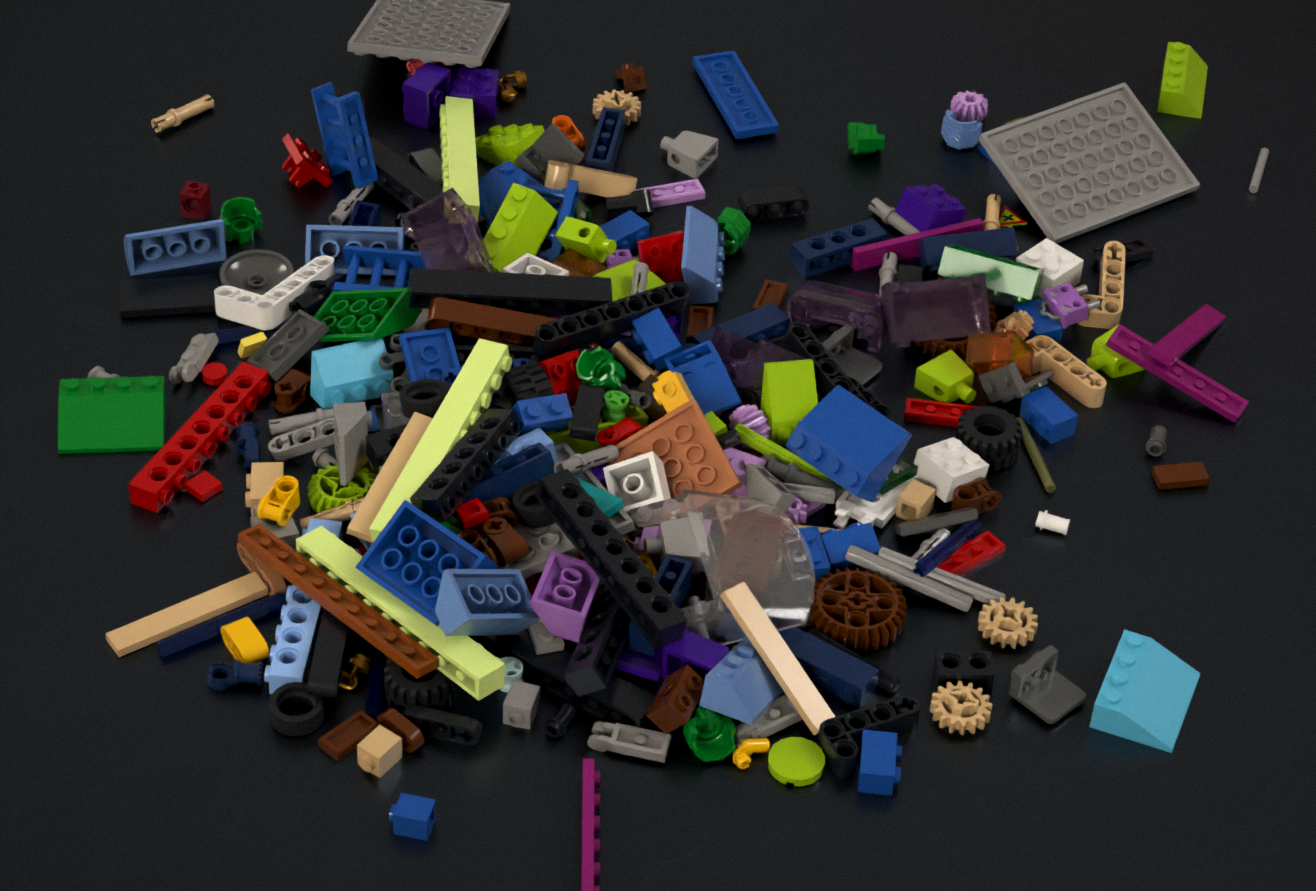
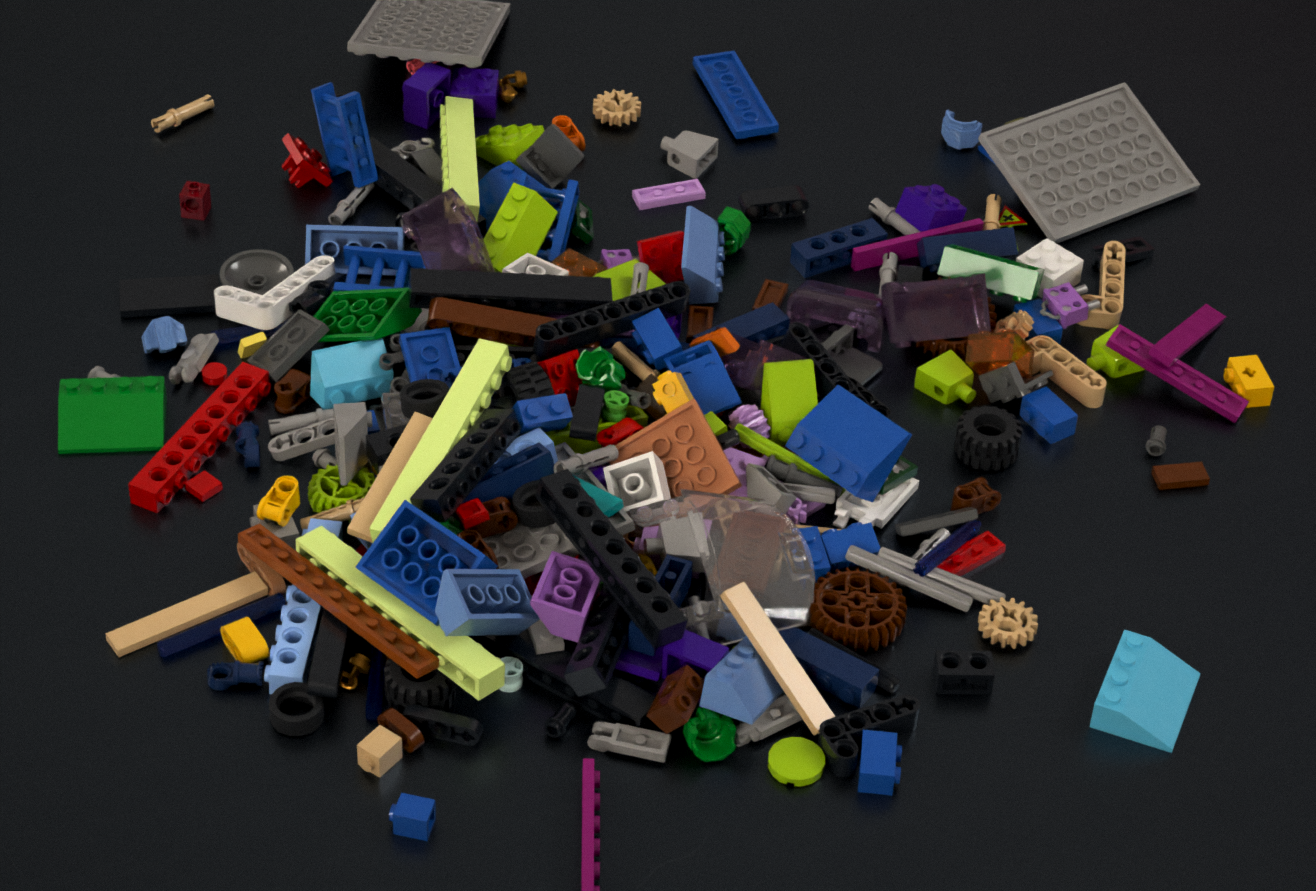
(164, 335): none -> medium blue hair
(175, 247): medium blue slope -> none
(240, 219): green hair -> none
(261, 480): tan brick -> none
(347, 735): reddish brown tile -> none
(365, 209): clear blue slope -> none
(412, 145): none -> light grey piece
(505, 541): reddish brown piece -> none
(521, 704): light grey brick -> none
(585, 239): lime torso -> none
(589, 179): tan beam -> none
(607, 140): dark blue brick -> none
(626, 230): blue brick -> none
(632, 76): reddish brown bracket -> none
(638, 201): black piece -> none
(721, 339): none -> orange tile
(742, 754): yellow arm -> none
(864, 138): green hair -> none
(915, 501): tan brick -> none
(934, 412): red tile -> none
(948, 466): white brick -> none
(960, 707): tan gear -> none
(969, 106): lavender gear -> none
(1036, 457): olive piece -> none
(1043, 688): dark grey bracket -> none
(1052, 522): white pin -> none
(1182, 82): lime slope -> none
(1249, 380): none -> yellow brick
(1259, 169): light grey bar -> none

